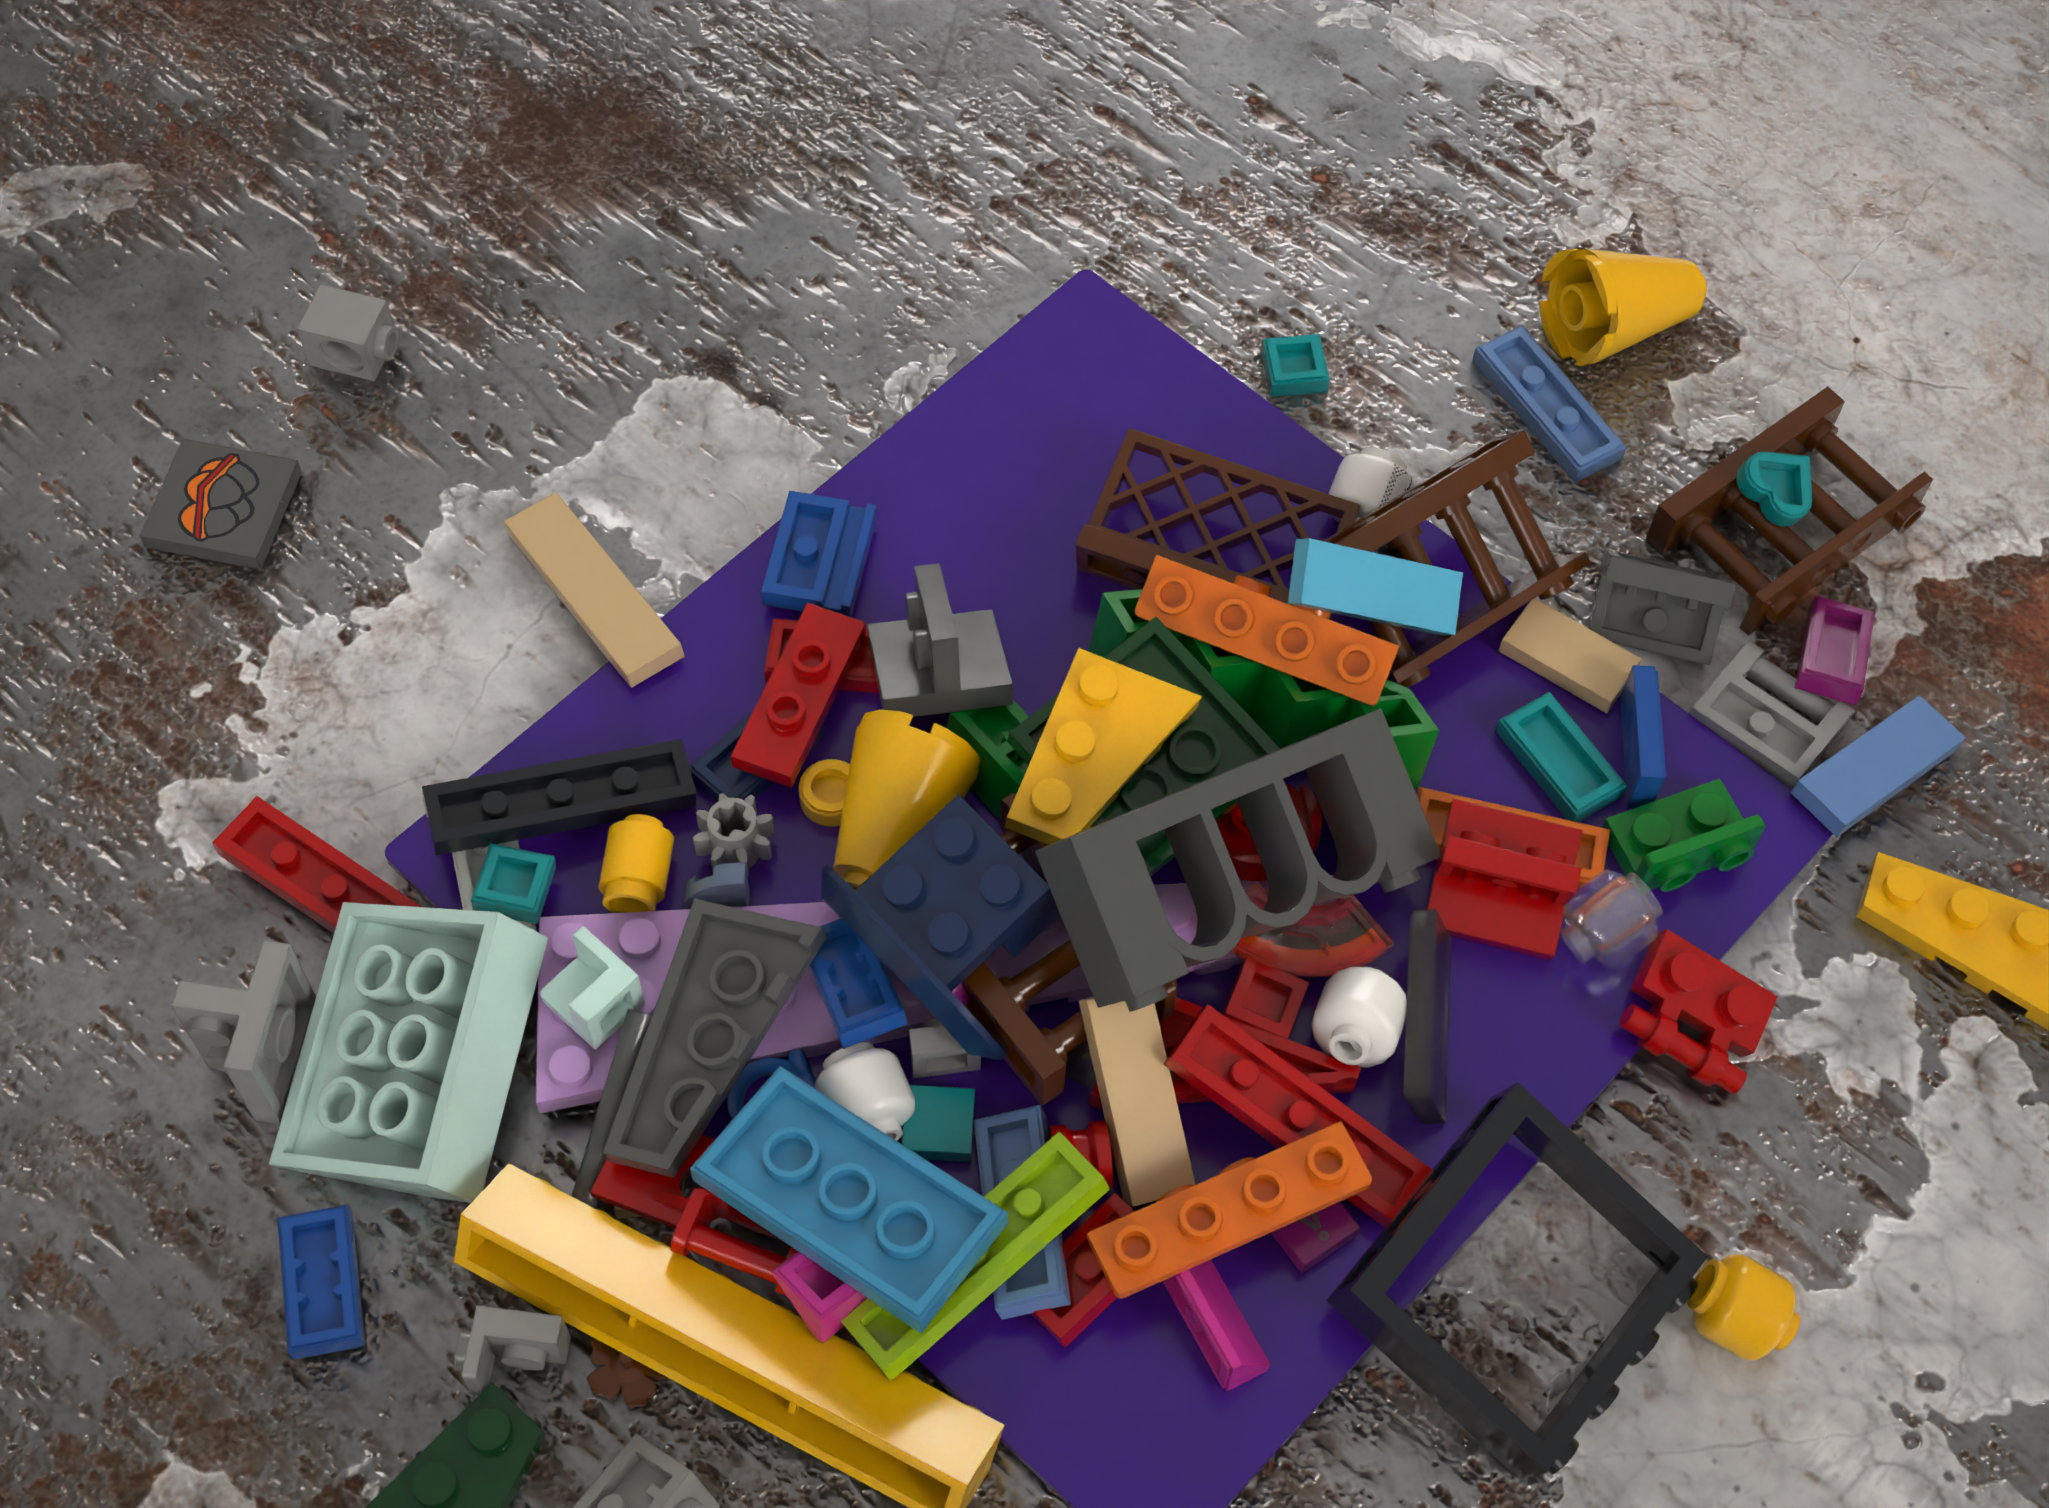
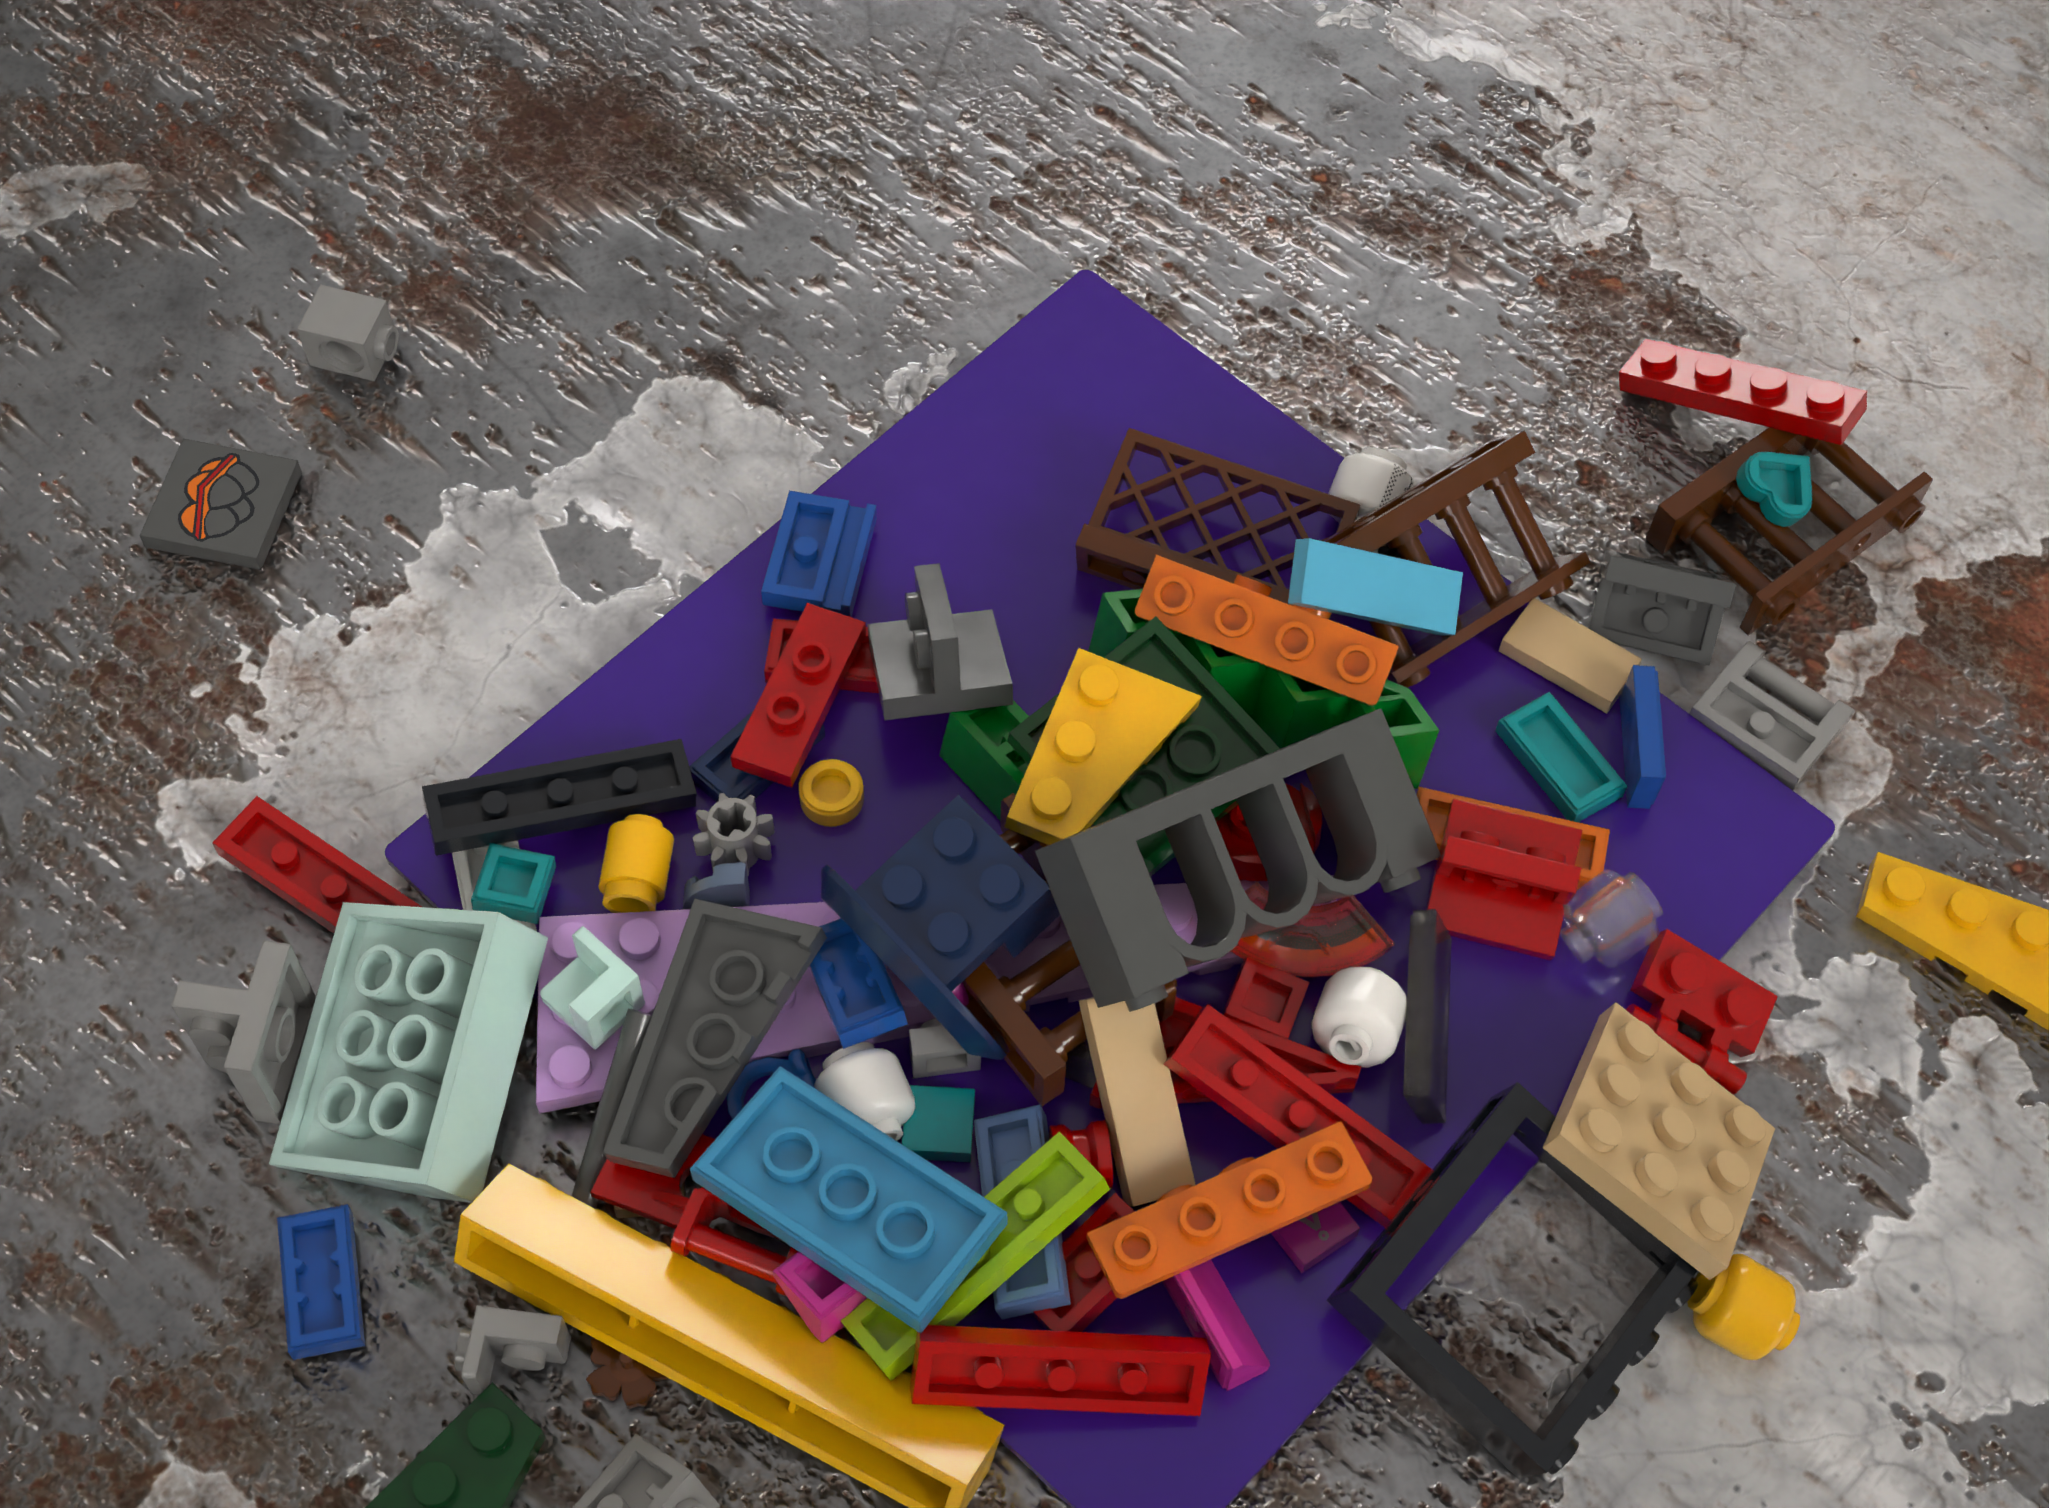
(594, 590): tan tile -> none
(896, 787): yellow cone -> none
(1059, 1370): none -> red plate
(1295, 365): teal tile -> none
(1549, 404): medium blue tile -> none
(1614, 300): yellow cone -> none
(1661, 1140): none -> tan plate
(1683, 836): green bracket -> none
(1744, 391): none -> red plate
(1835, 650): magenta tile -> none
(1877, 765): medium blue tile -> none

